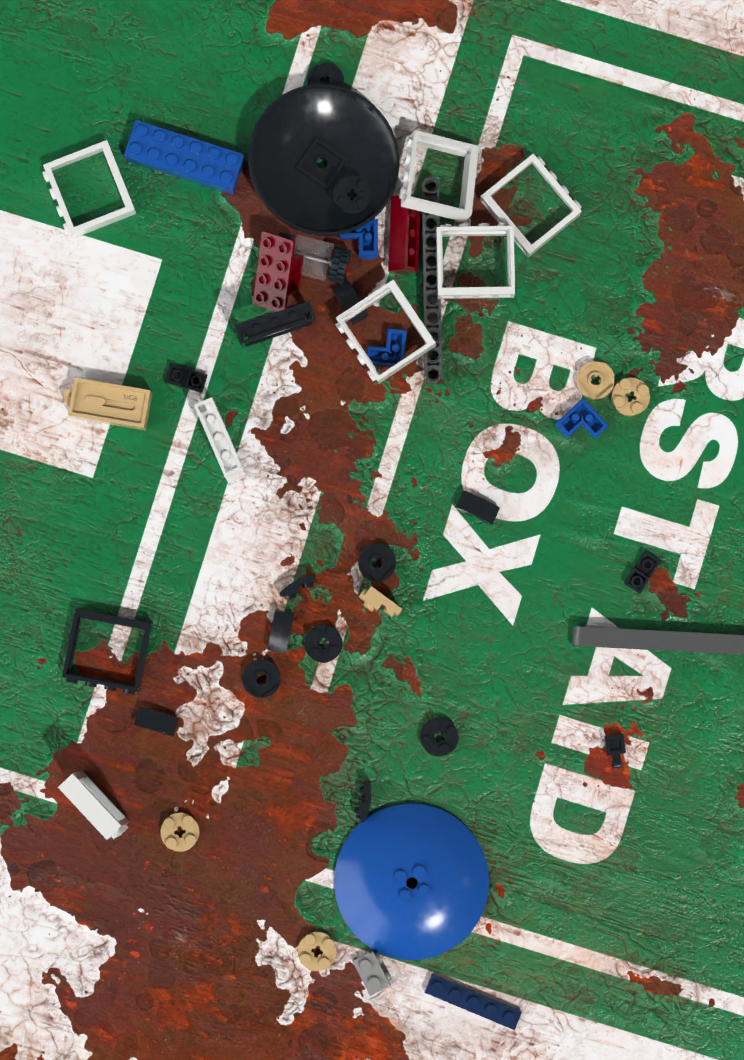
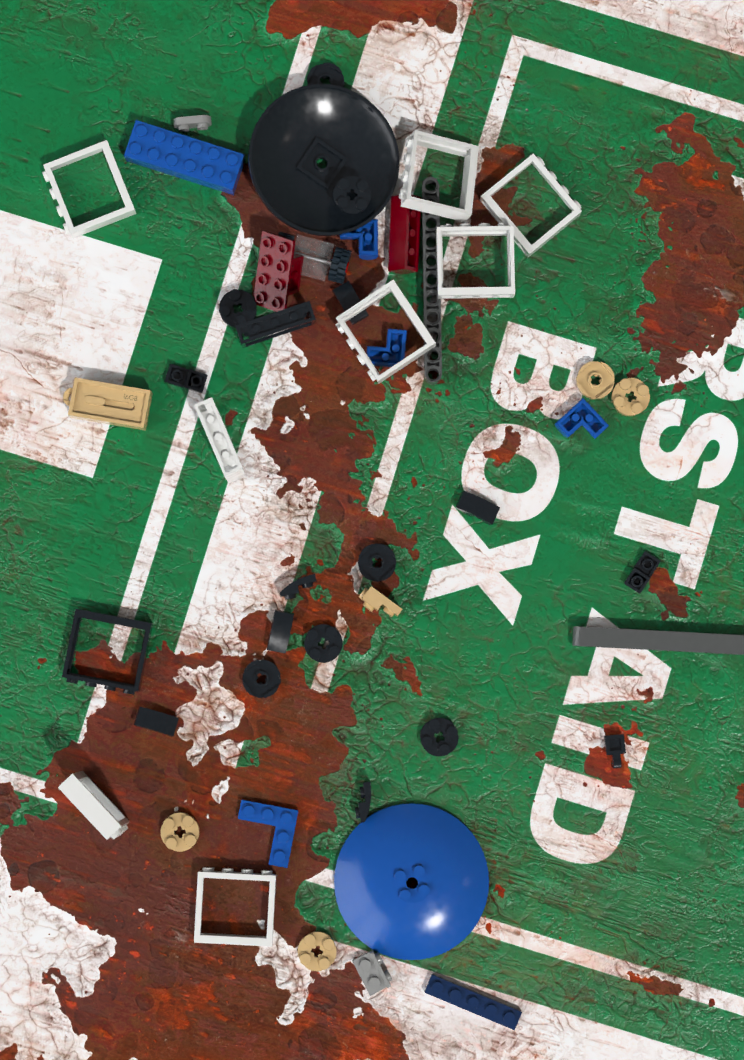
(185, 123): none -> light grey plate
(233, 298): none -> black plate
(245, 874): none -> white window
(277, 816): none -> blue plate

